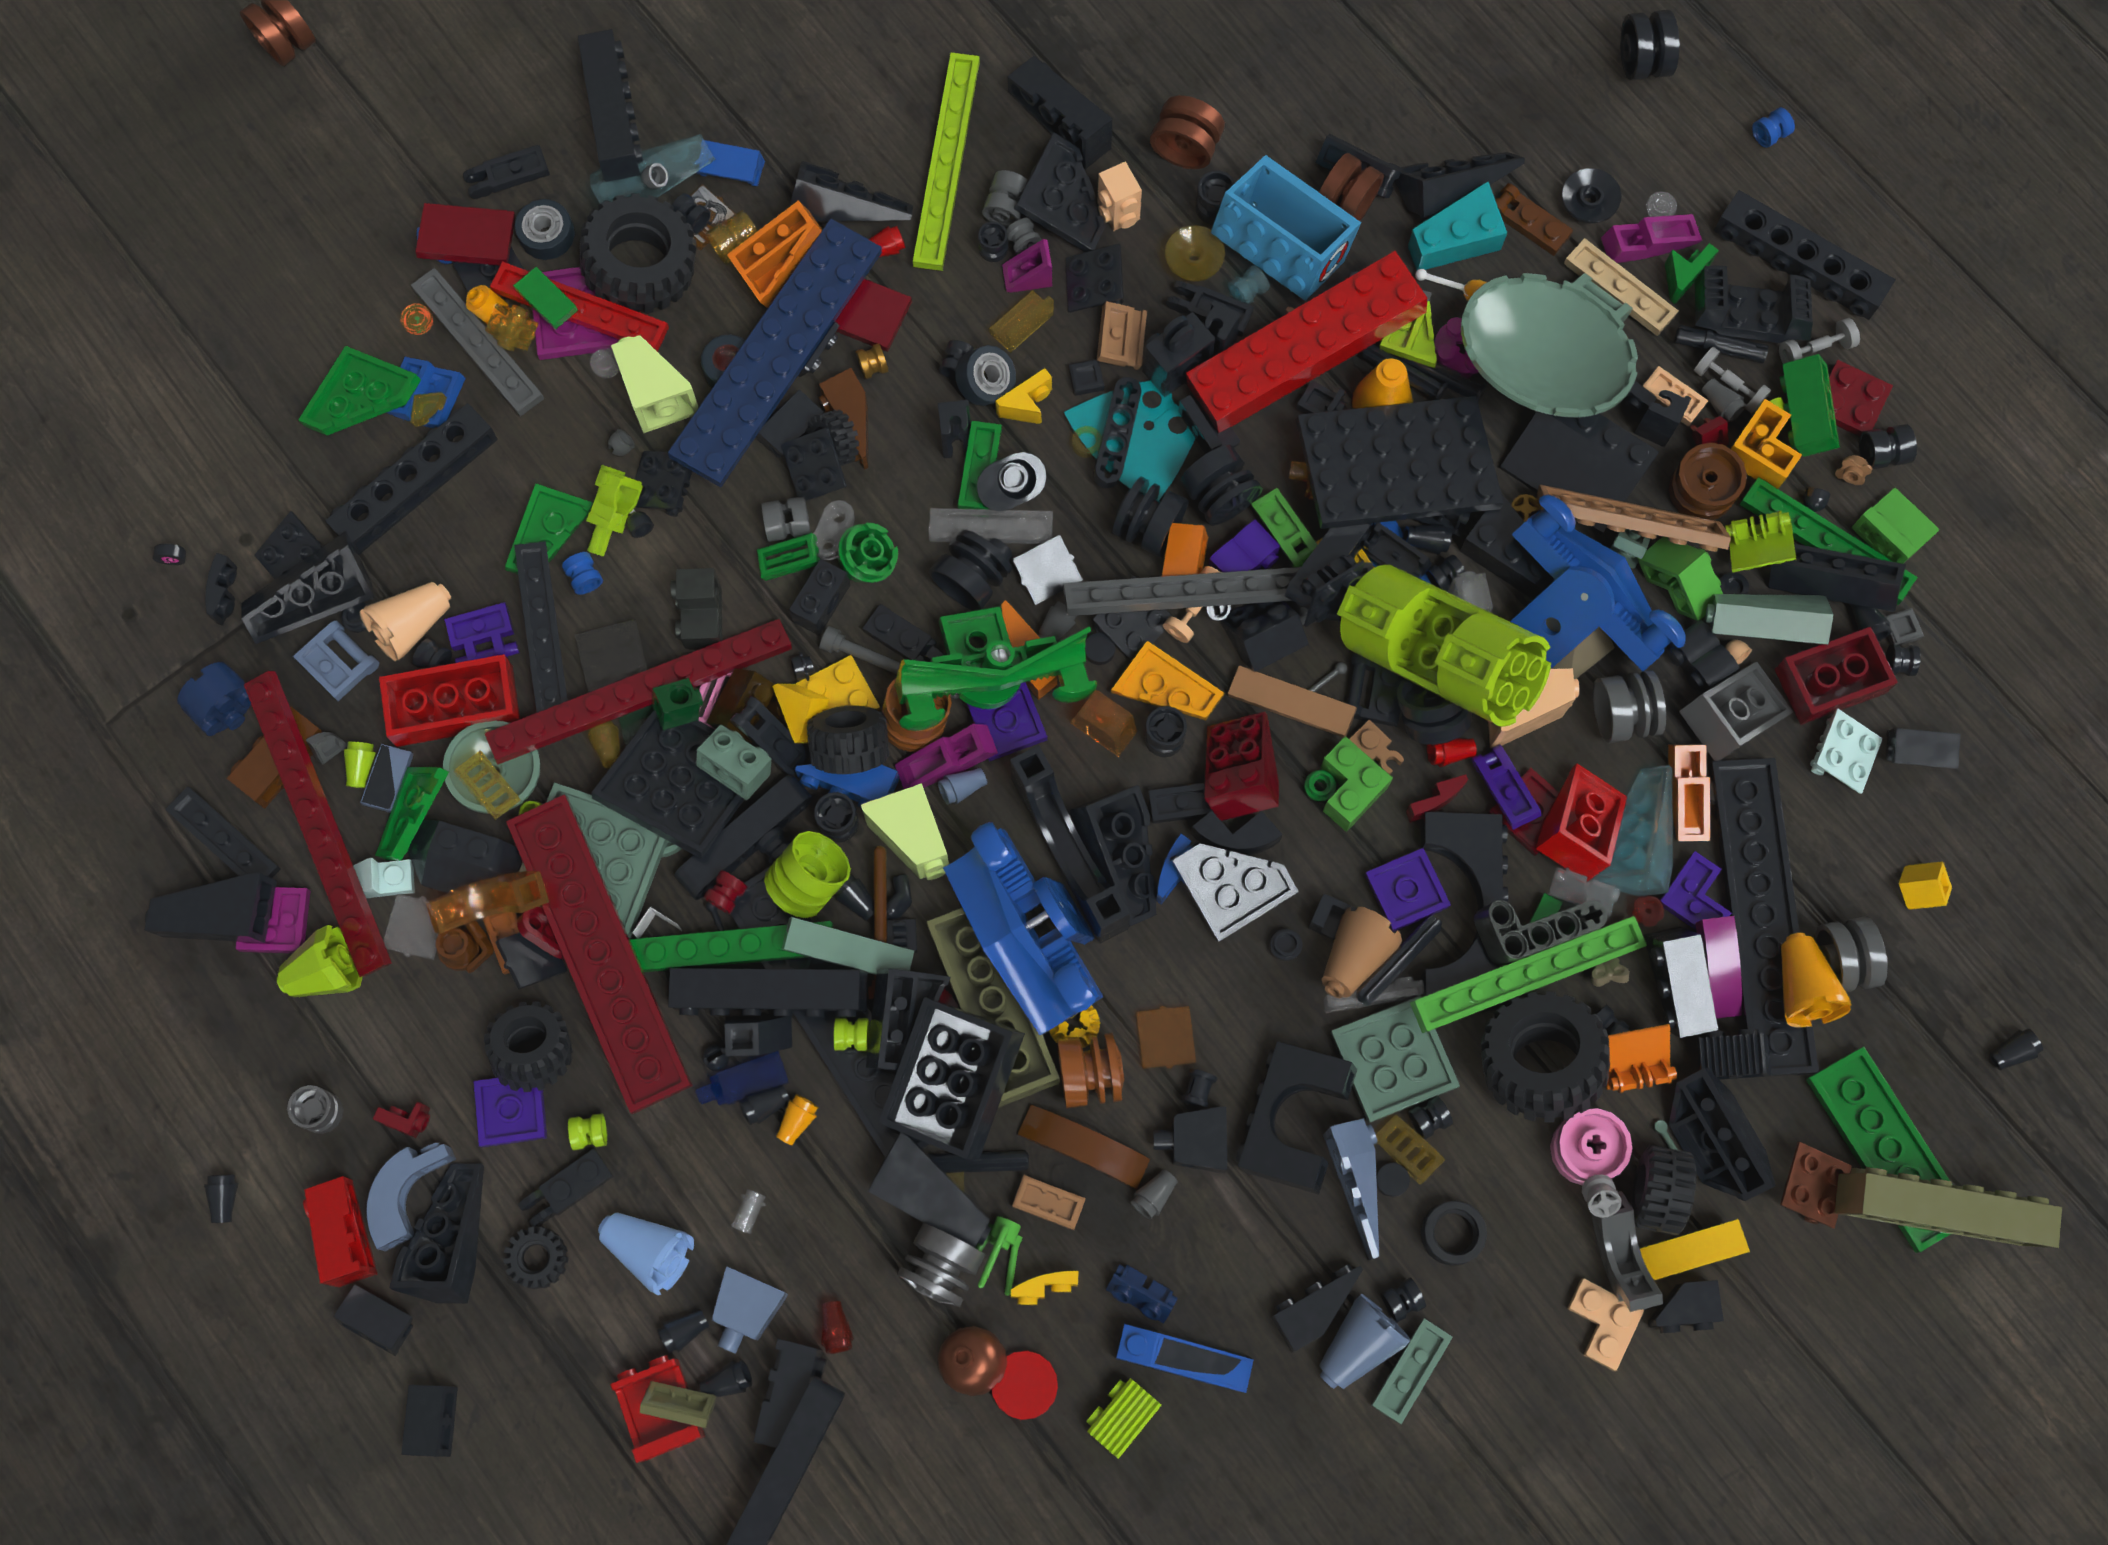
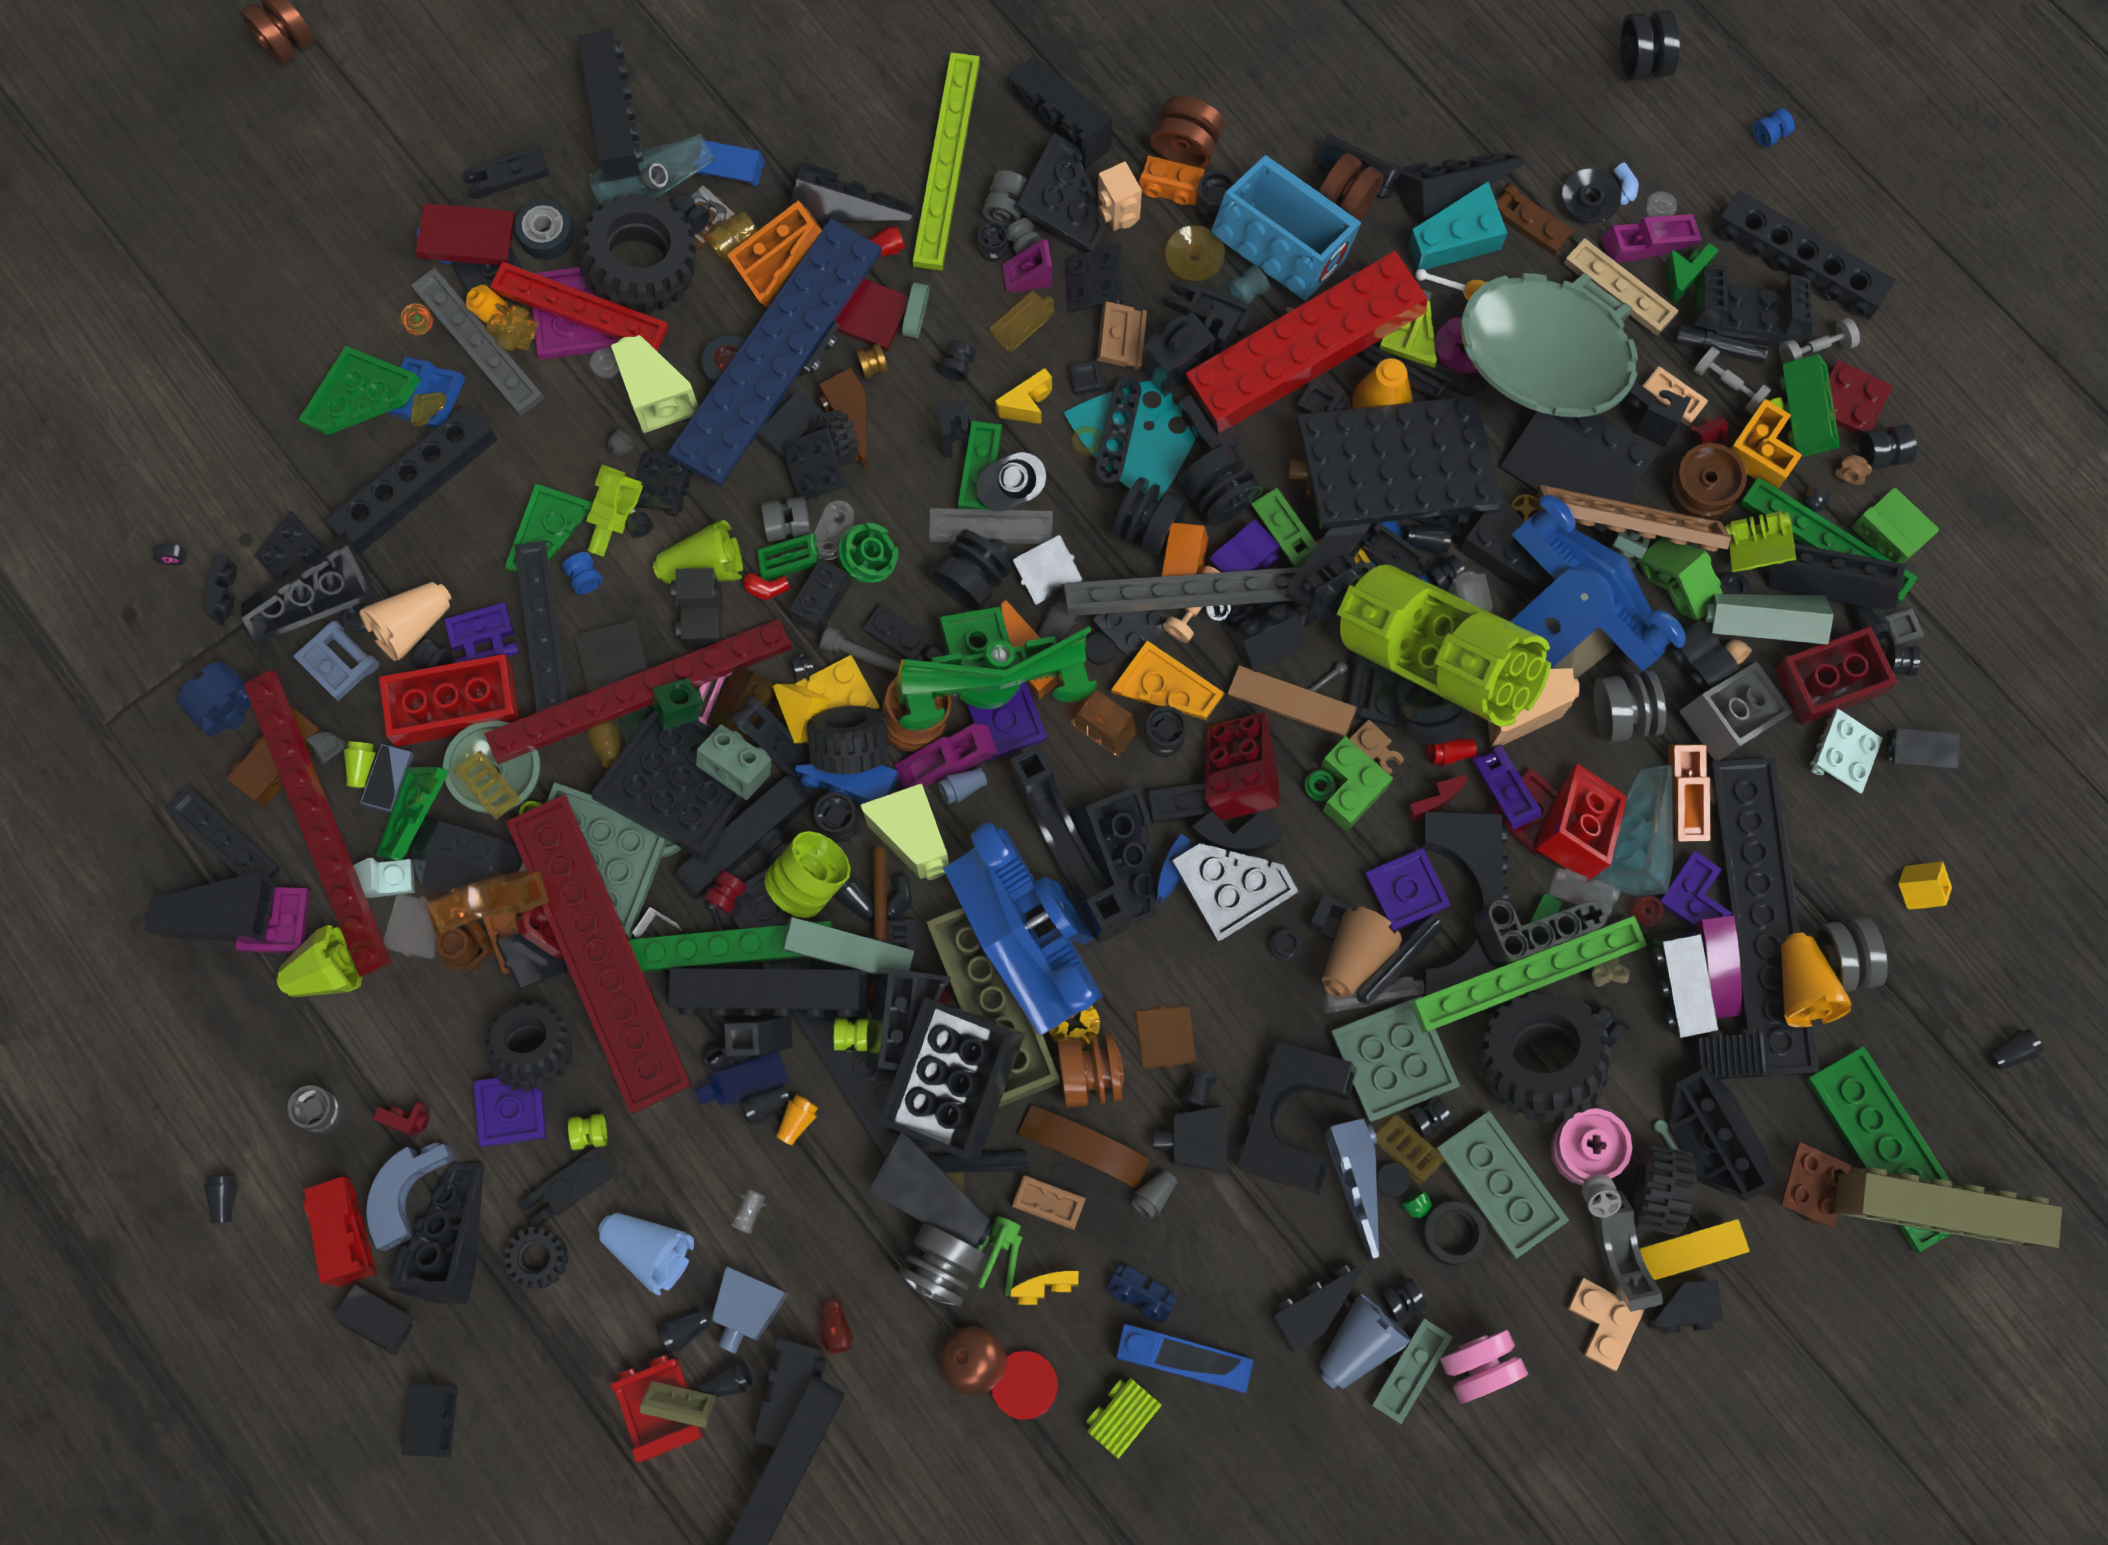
(545, 298): green tile -> none
(704, 549): none -> lime cone
(764, 589): none -> red arm
(915, 310): none -> sand green beam
(971, 376): wheel -> none
(1170, 180): none -> orange bracket
(1418, 1205): none -> green hinge
(1482, 1363): none -> bright pink wheel
(1502, 1185): none -> sand green plate
(1628, 181): none -> light blue arm
(1640, 1058): orange hinge -> none
(1724, 400): dark grey cone -> none

